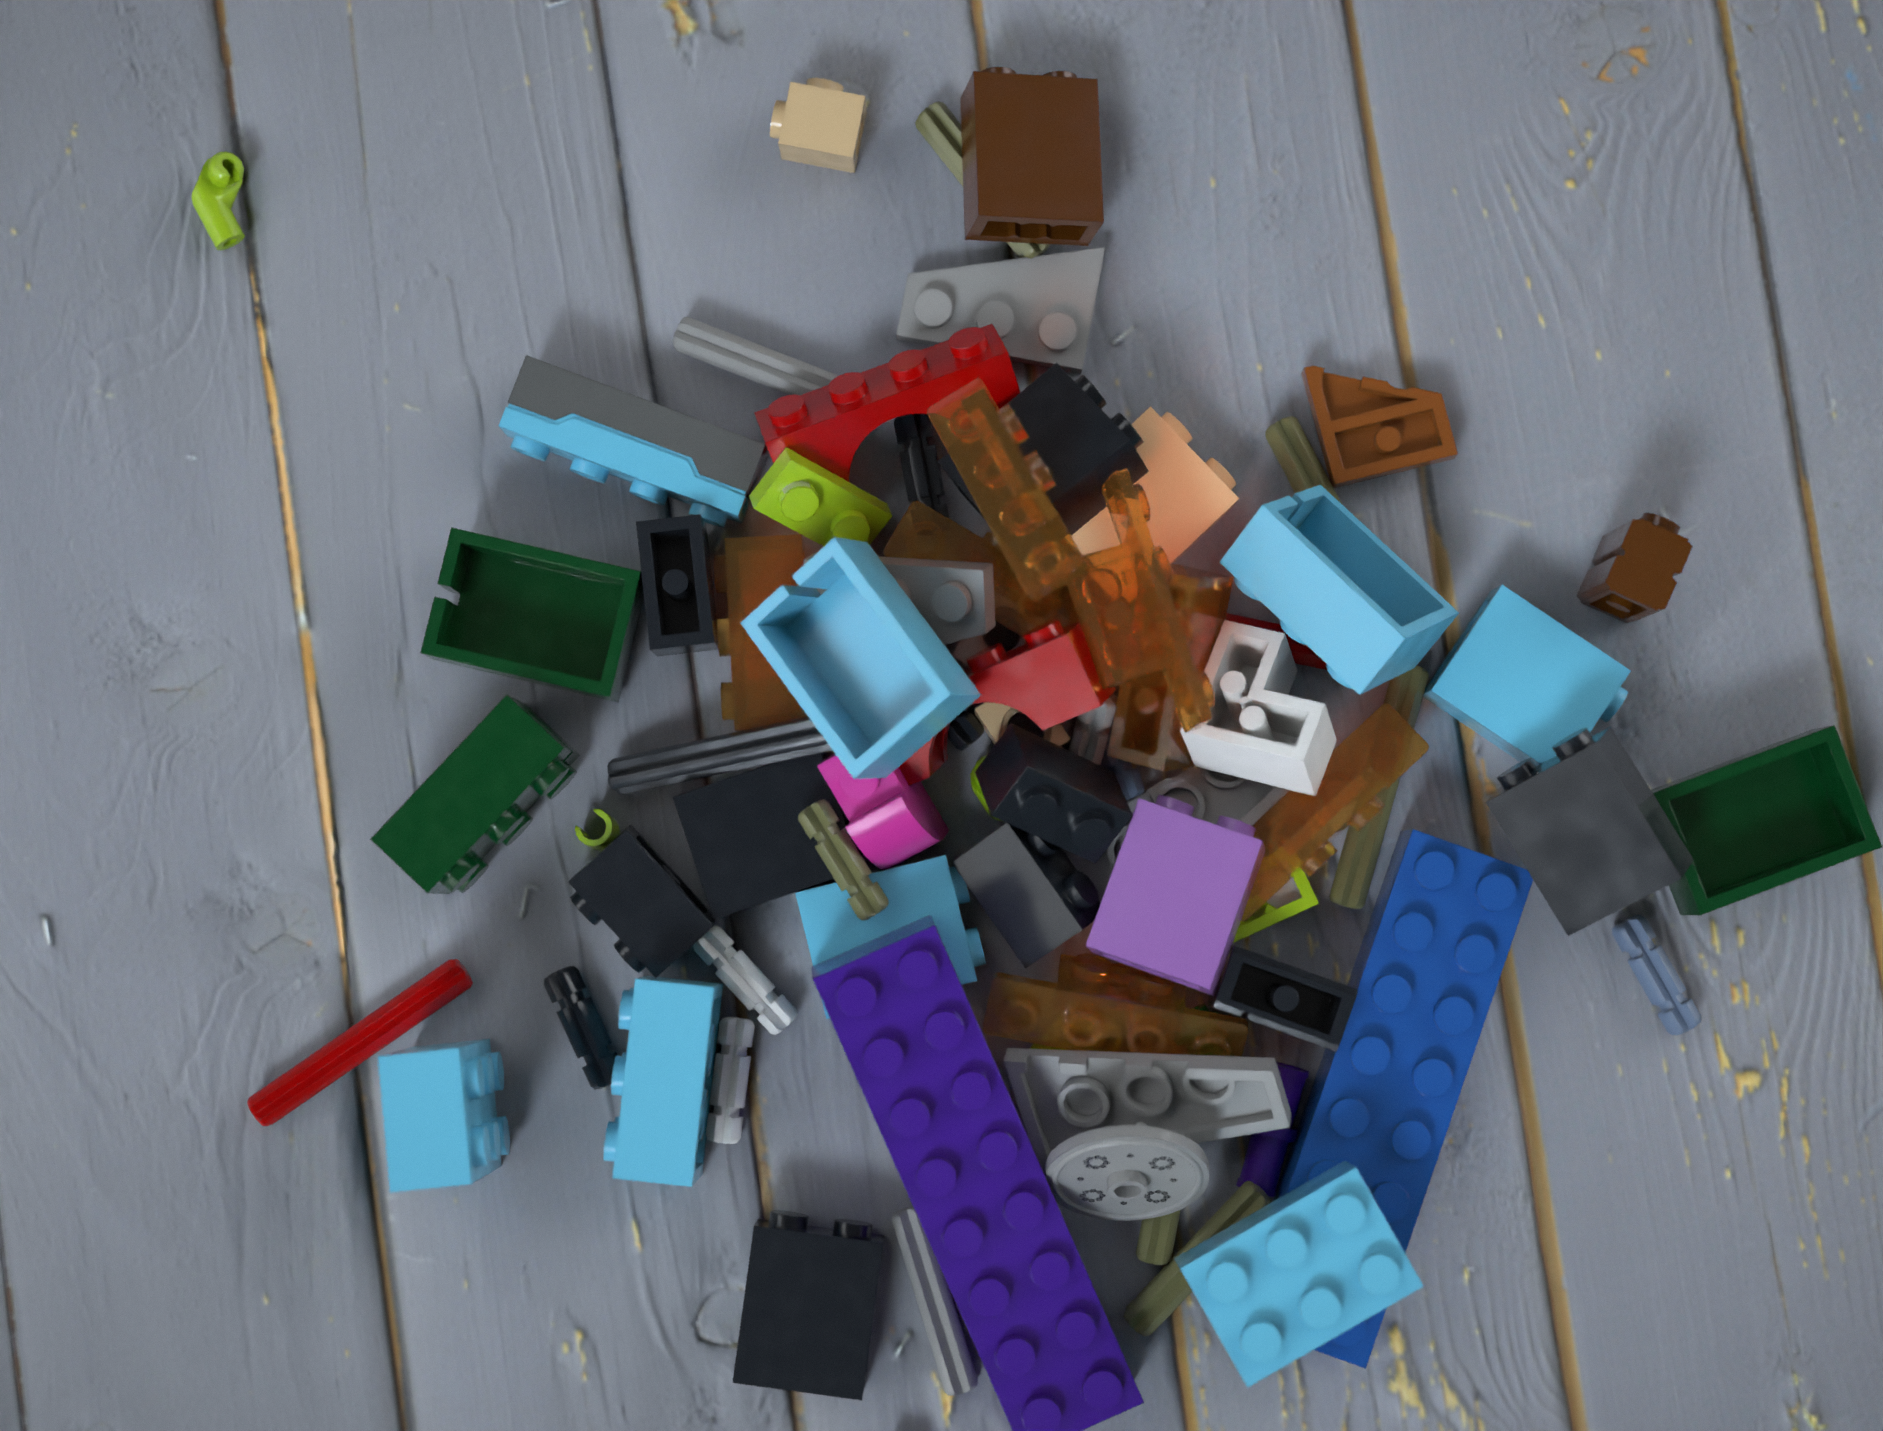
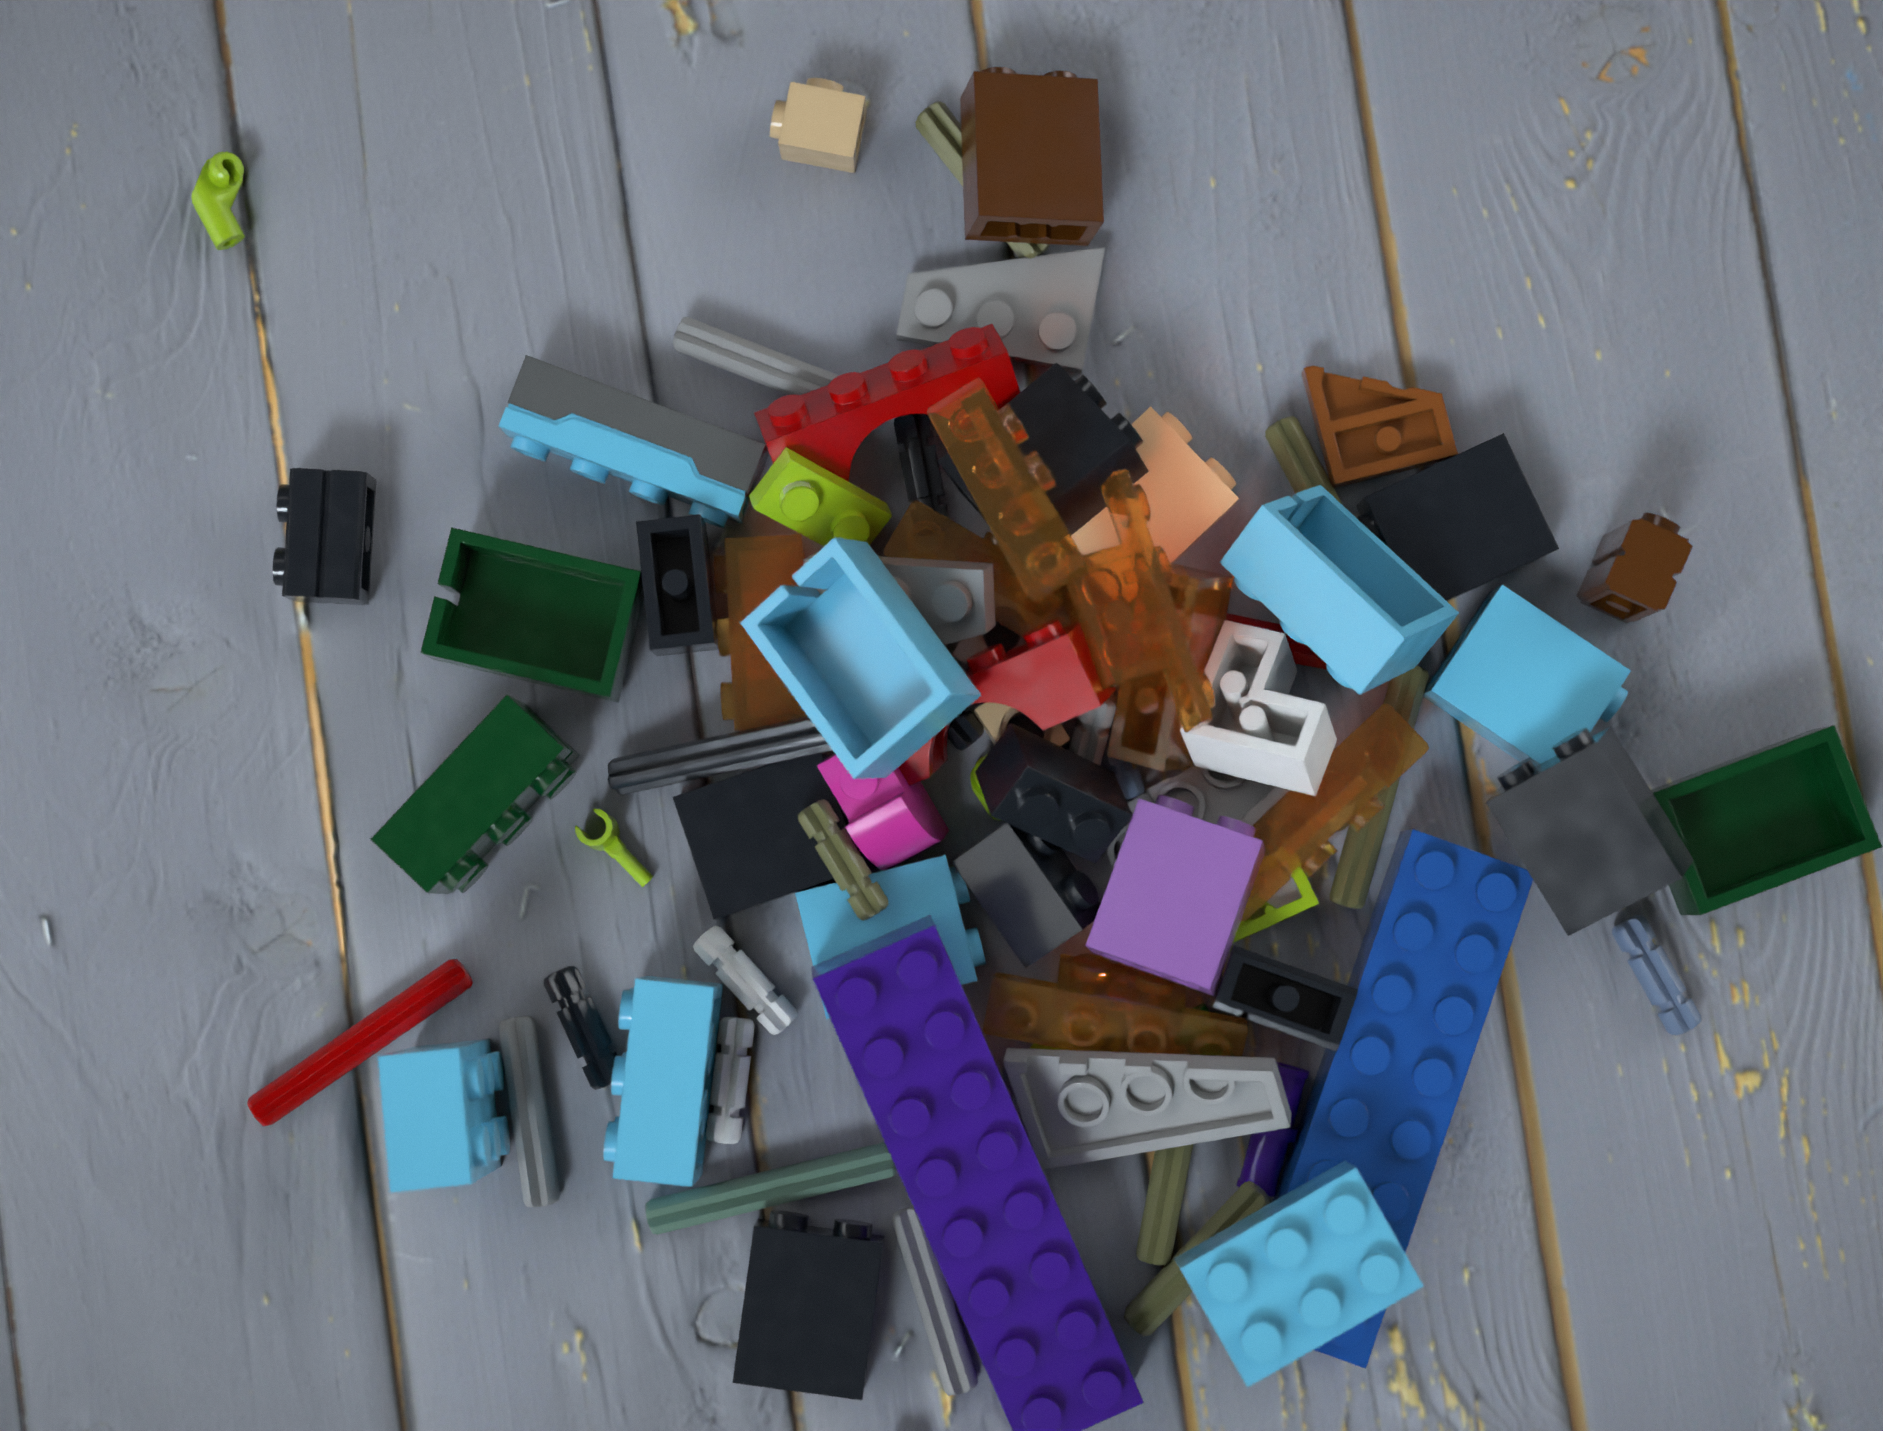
(326, 536): none -> black brick
(529, 1111): none -> light grey axle
(640, 903): black brick -> none
(769, 1188): none -> sand green axle
(1127, 1172): light grey shield -> none
(1462, 519): none -> black brick

